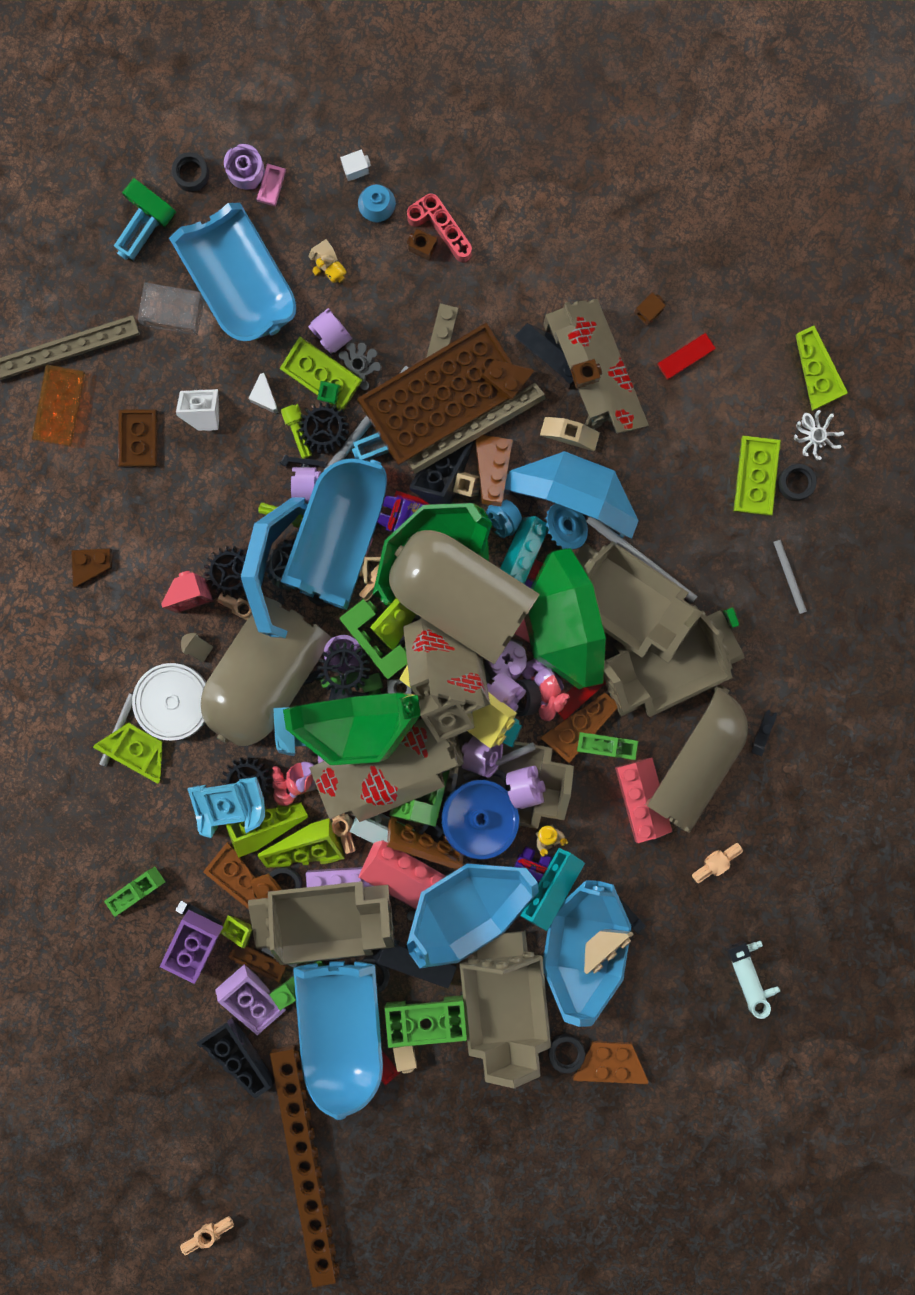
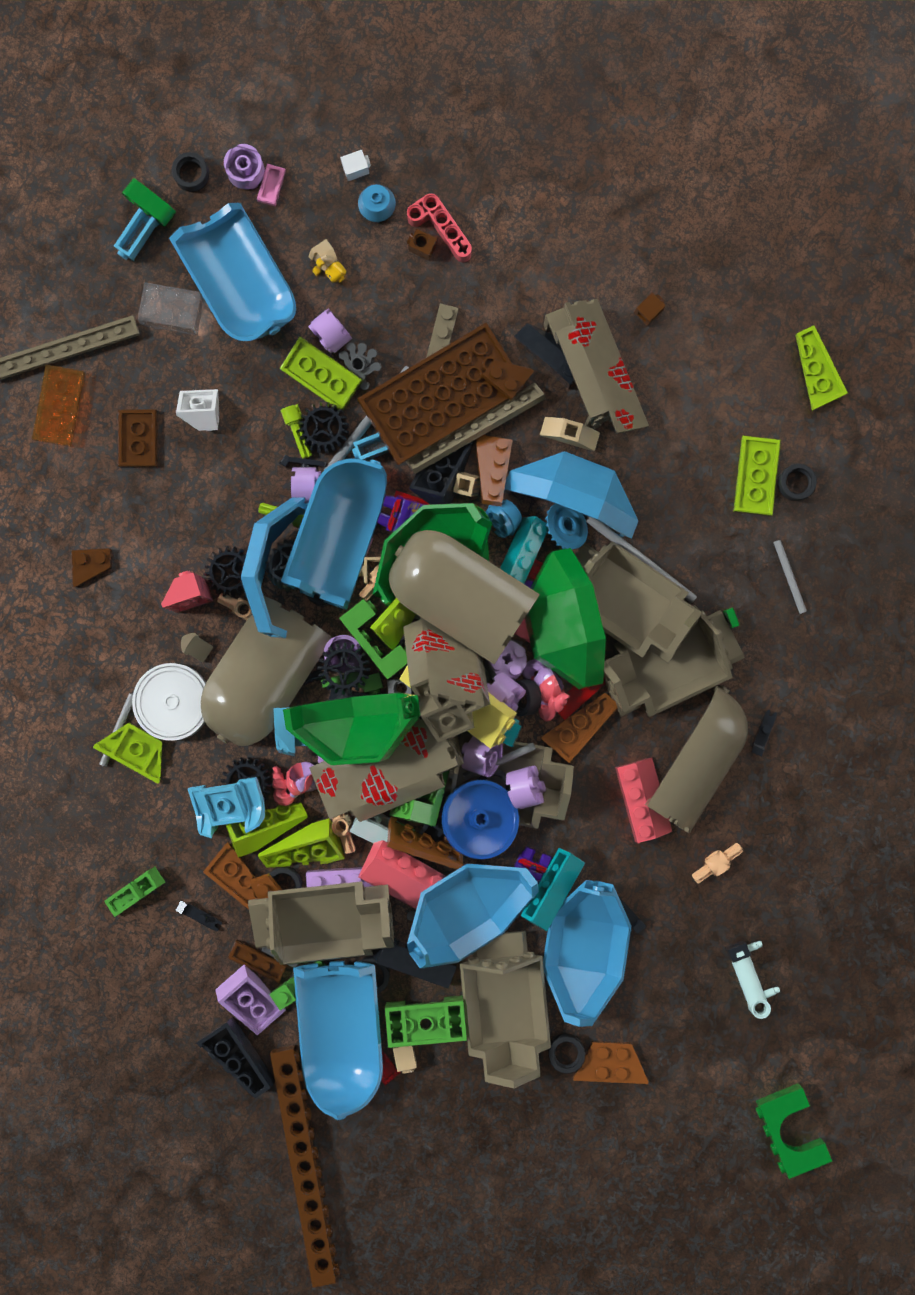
(191, 946): medium lavender brick -> none
(214, 1230): light nougat axle -> none
(237, 931): lime slope -> none
(262, 395): white slope -> none
(328, 392): green tile -> none
(547, 837): yellow piece -> none
(579, 379): reddish brown brick -> none
(604, 947): tan slope -> none
(608, 746): bright green slope -> none
(686, 356): red tile -> none
(793, 1159): none -> green arch
(816, 435): white animal -> none

